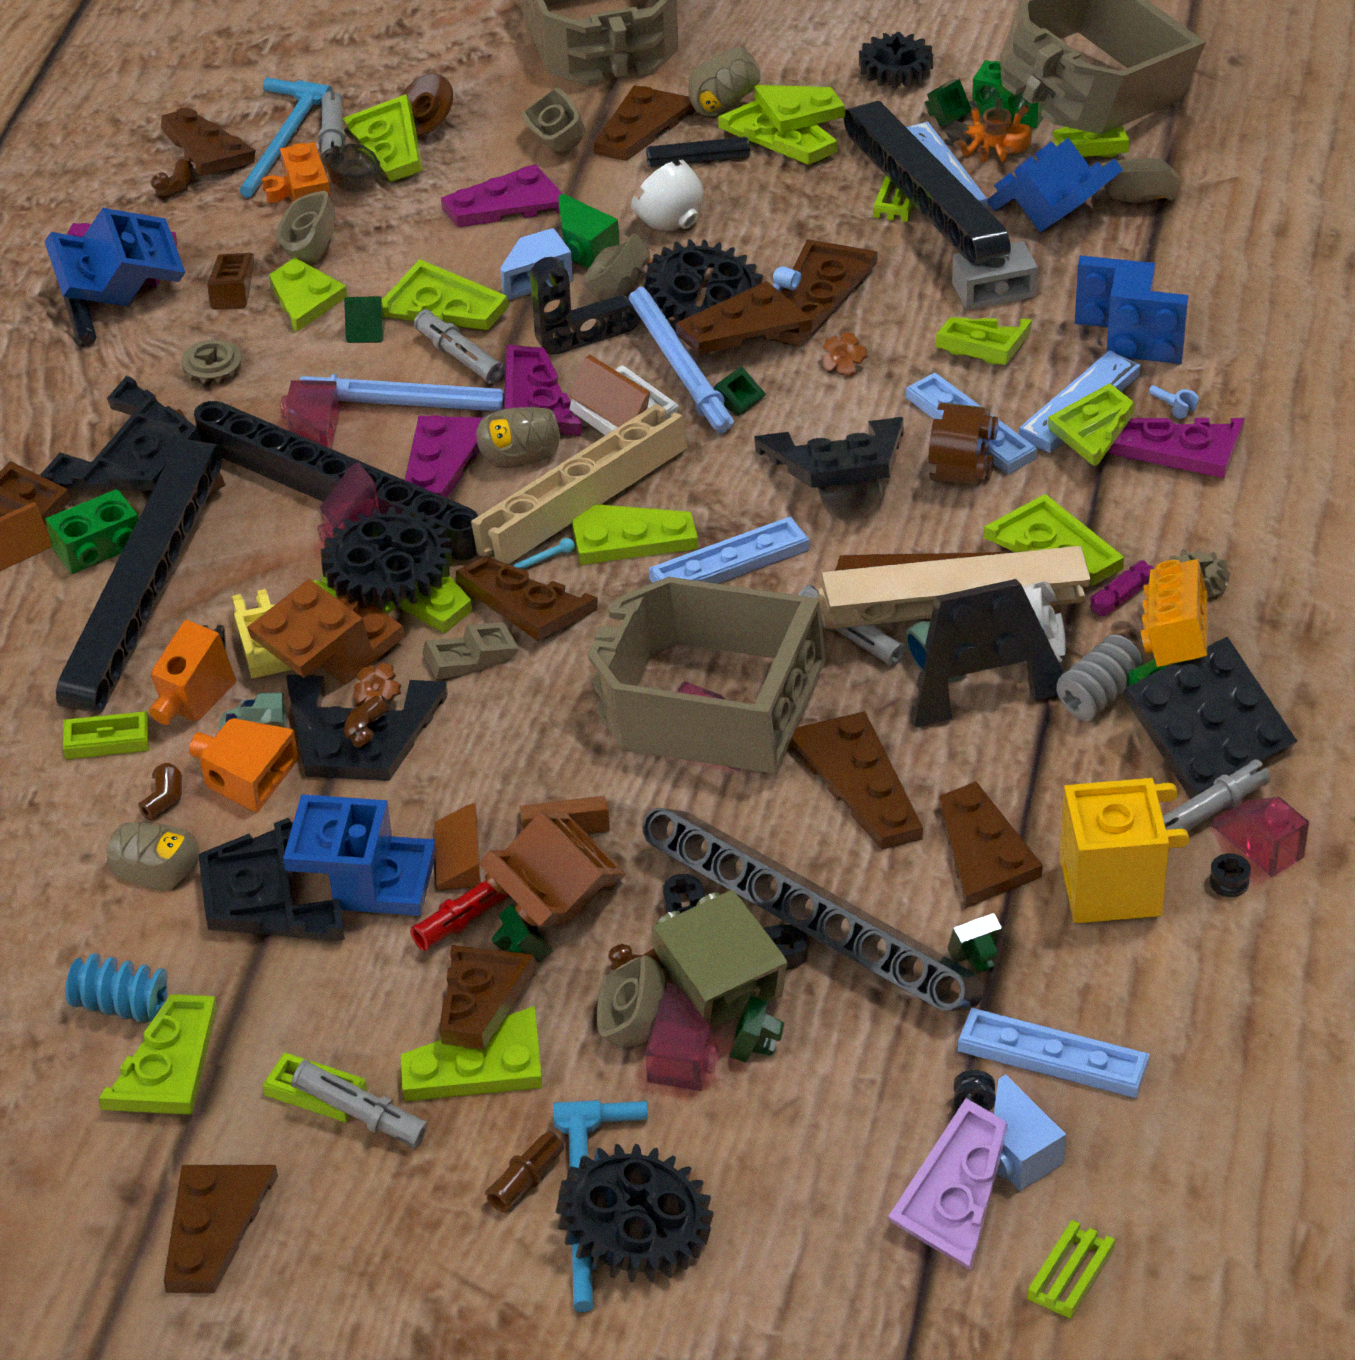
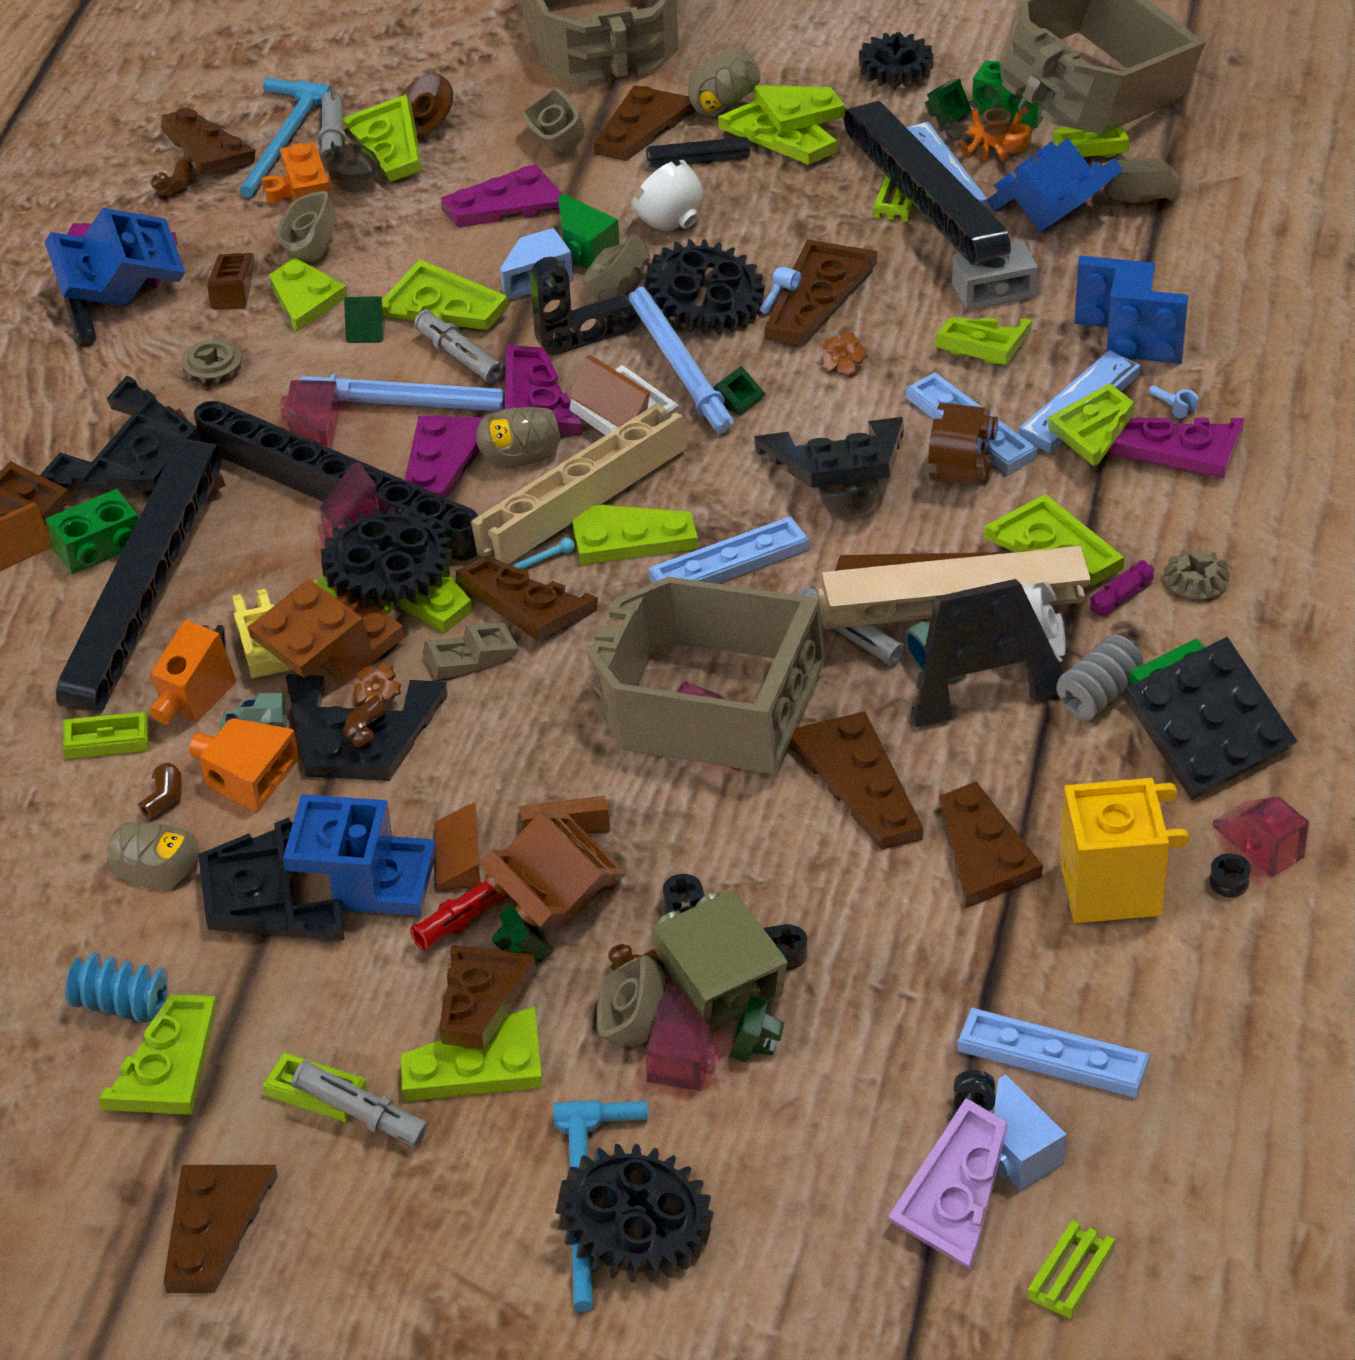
(524, 1172): reddish brown axle -> none
(744, 316): reddish brown wing -> none
(827, 913): black beam -> none
(976, 942): dark green tile -> none
(1175, 612): light orange brick -> none
(1225, 793): light grey pin -> none

